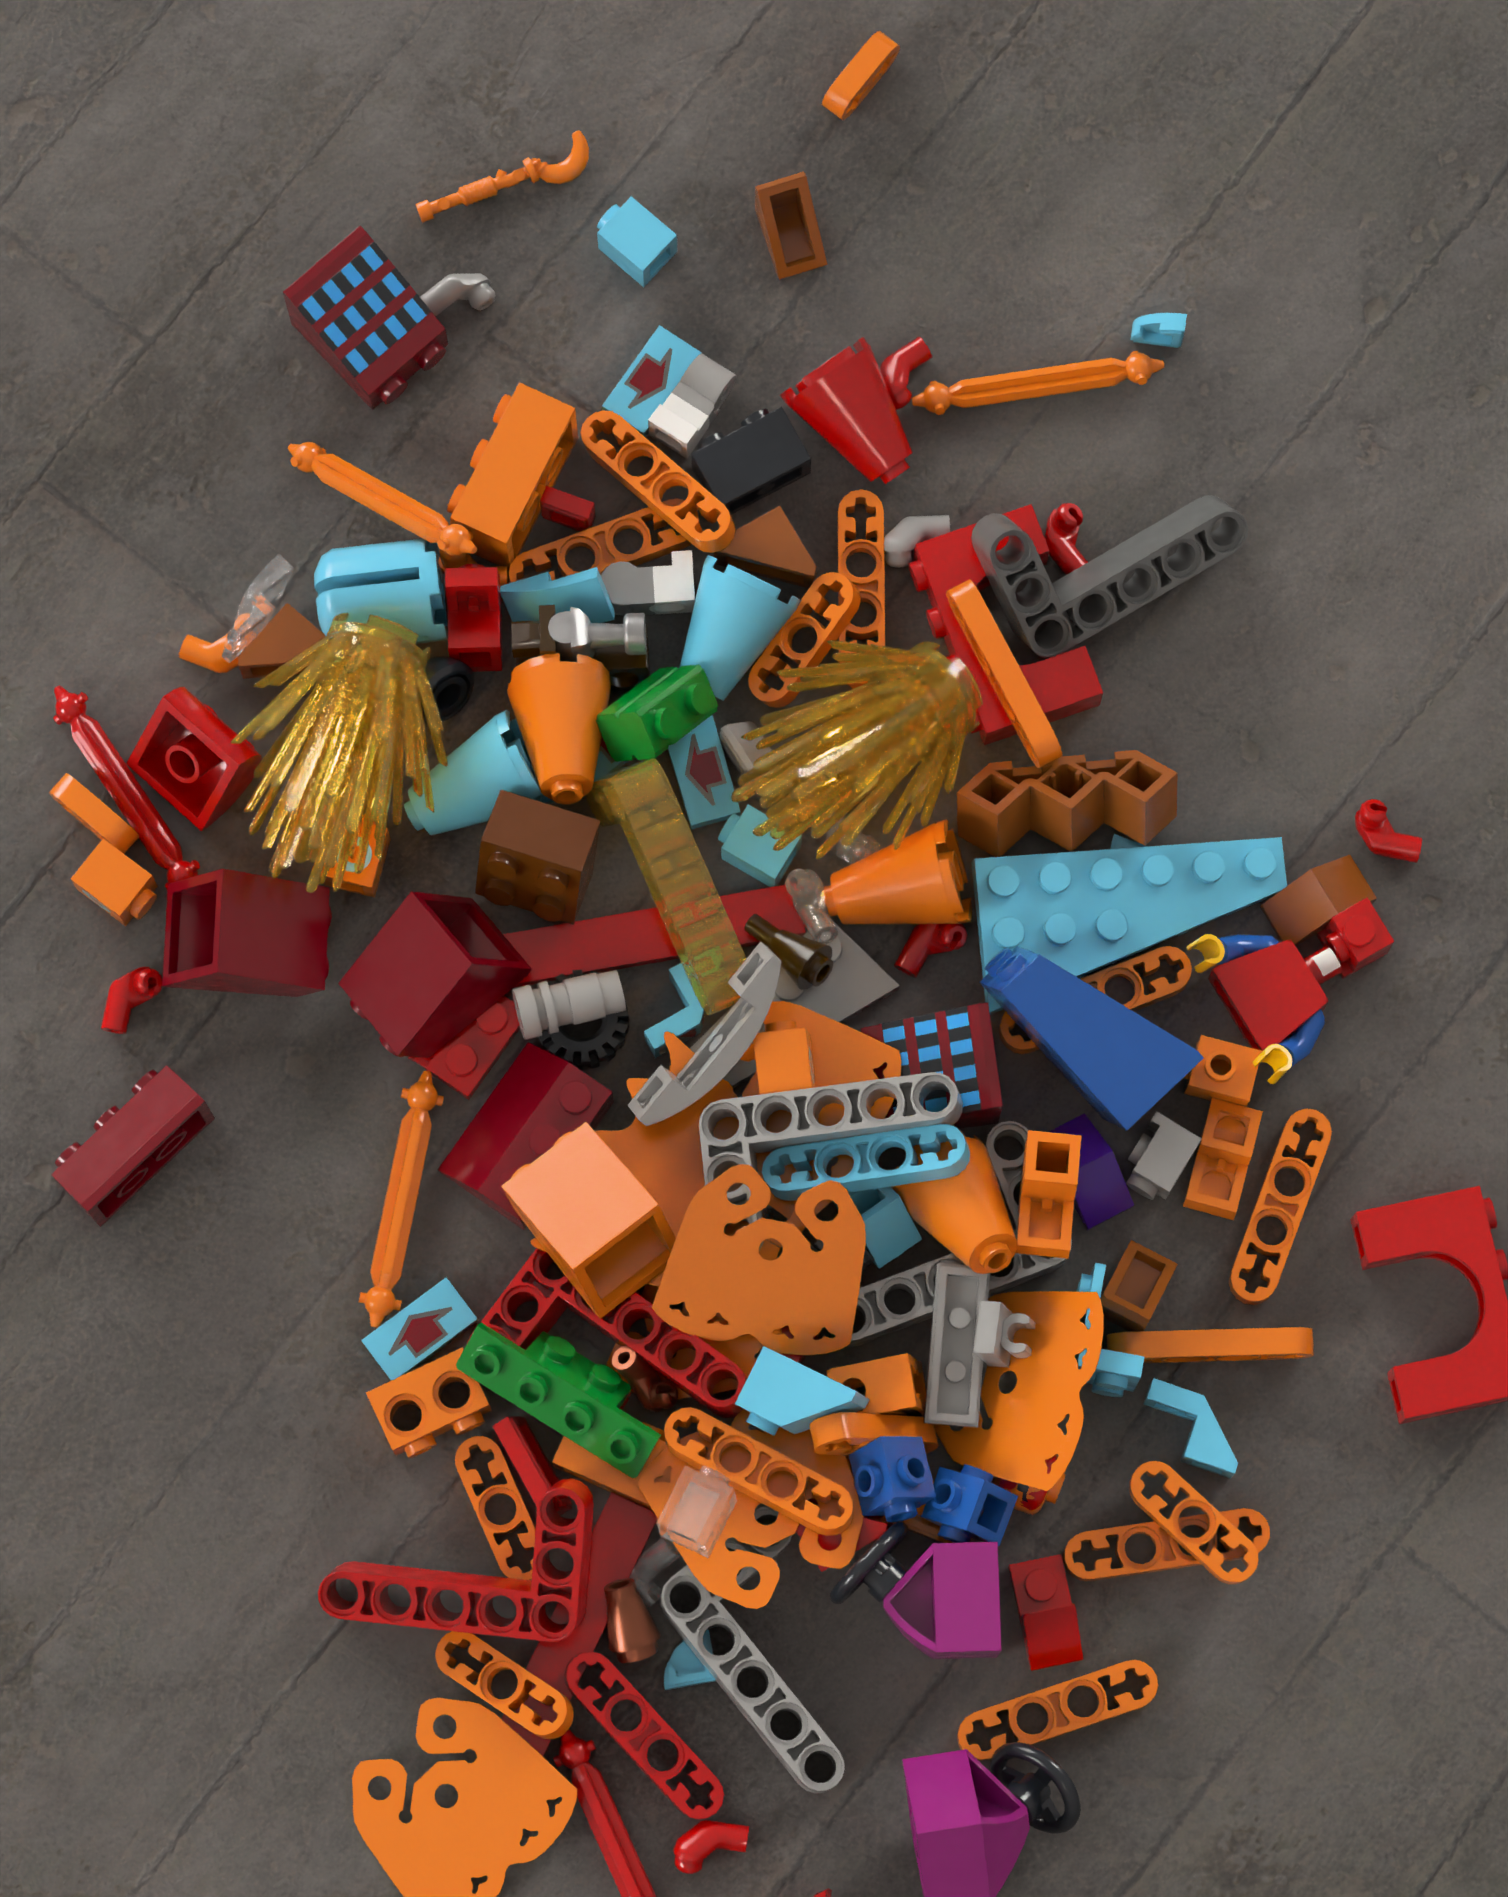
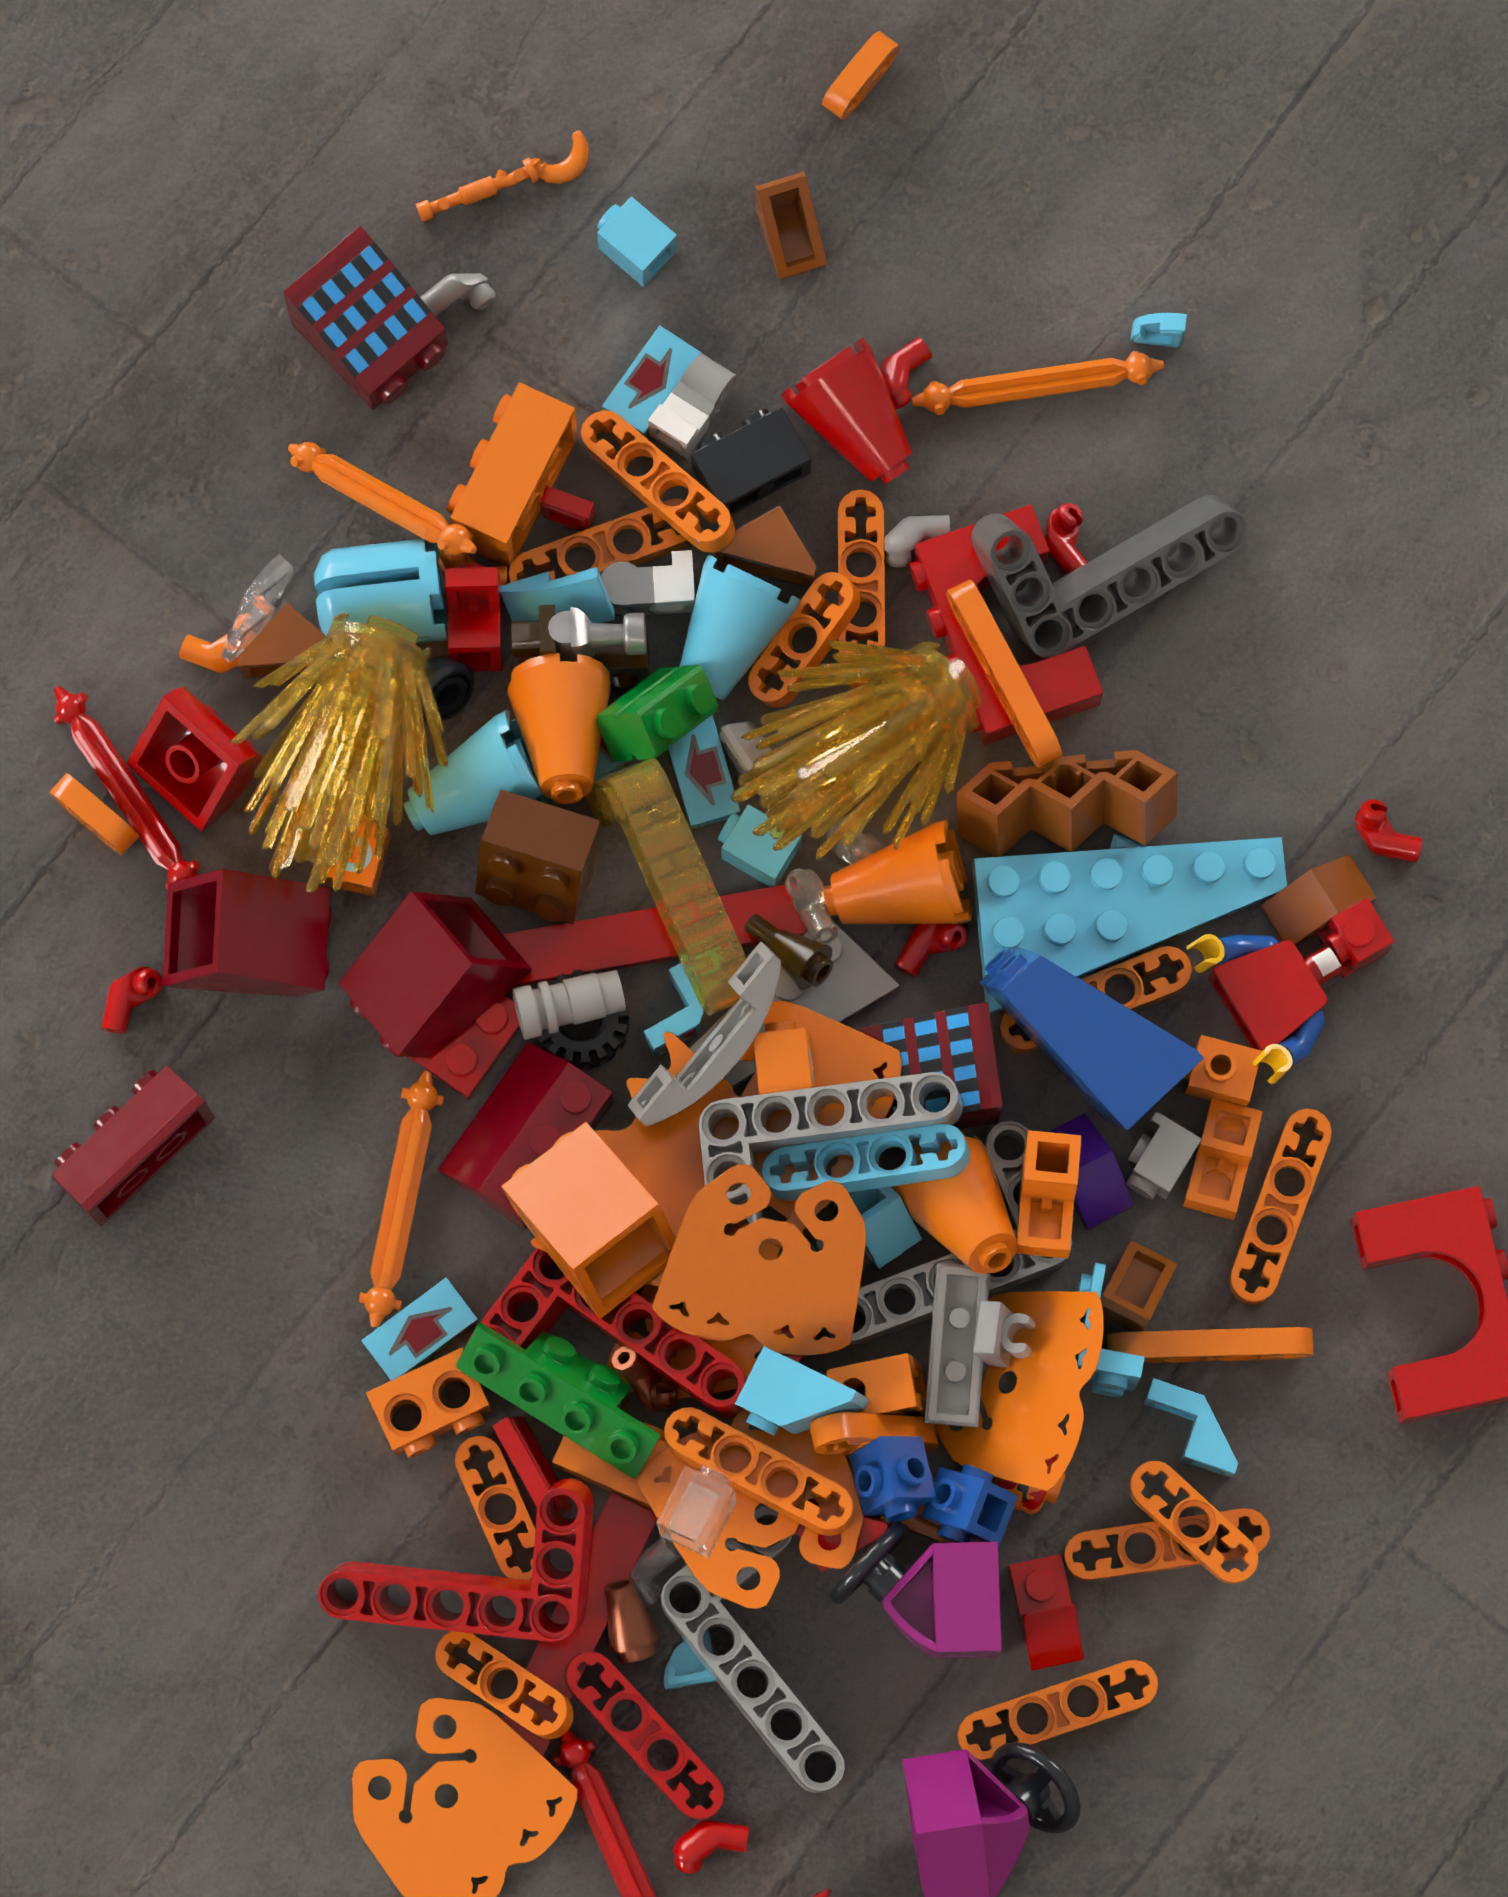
(116, 883): orange brick -> none

